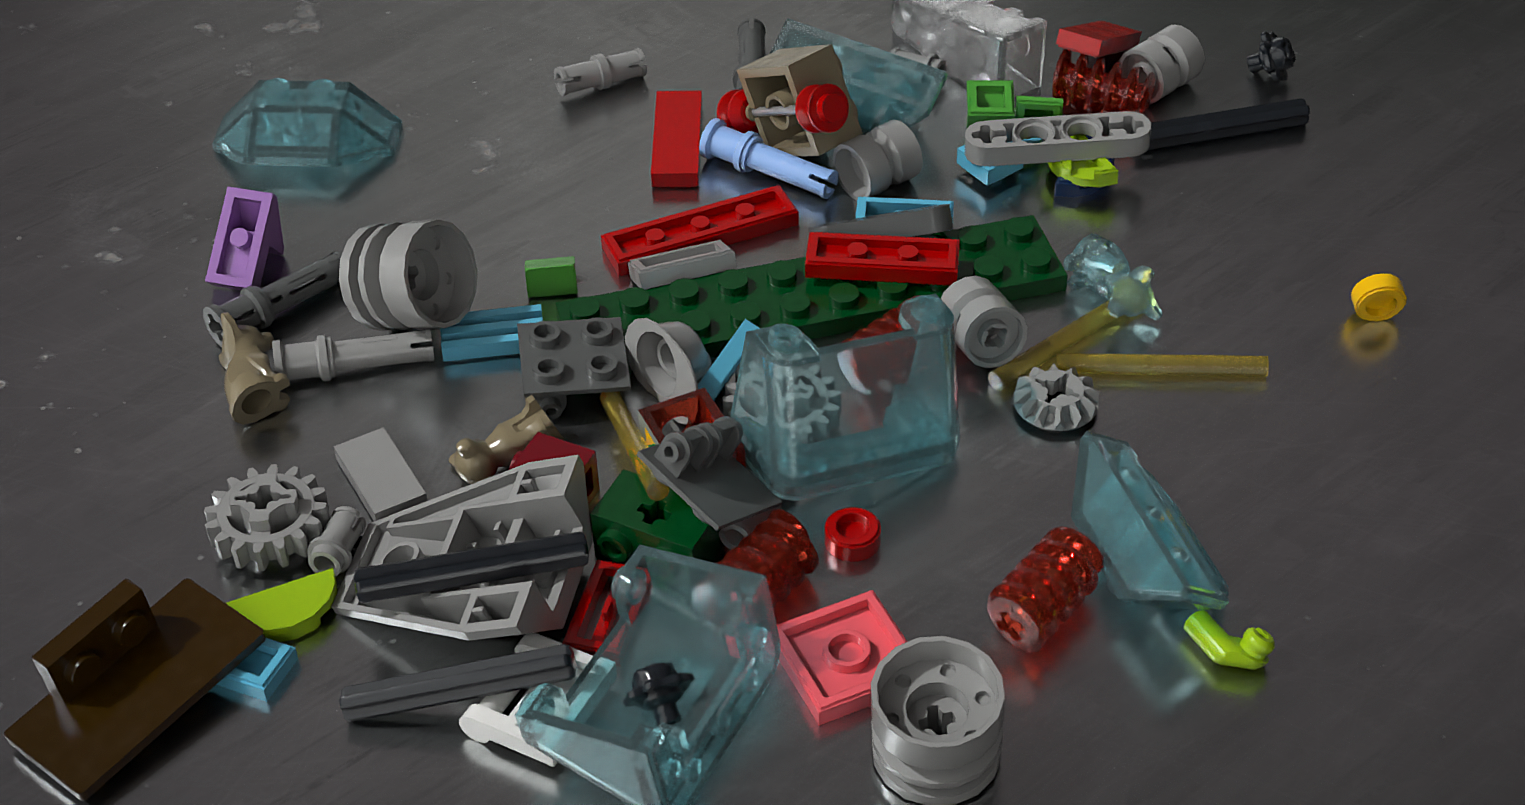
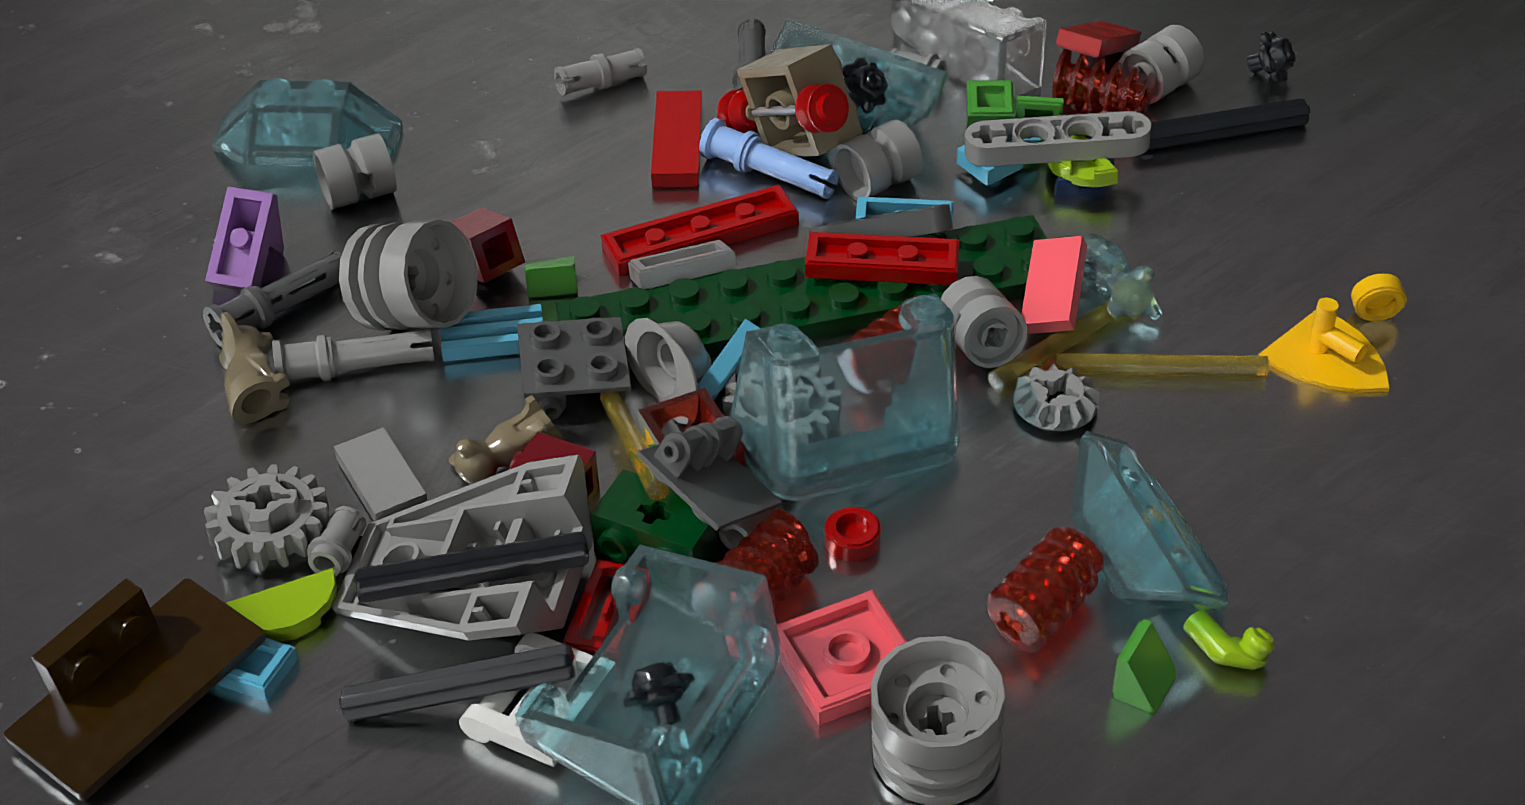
(354, 171): none -> light grey wheel
(493, 242): none -> dark red brick
(865, 84): none -> black plant
(1054, 284): none -> coral tile
(1143, 669): none -> bright green slope
(1328, 353): none -> yellow shield

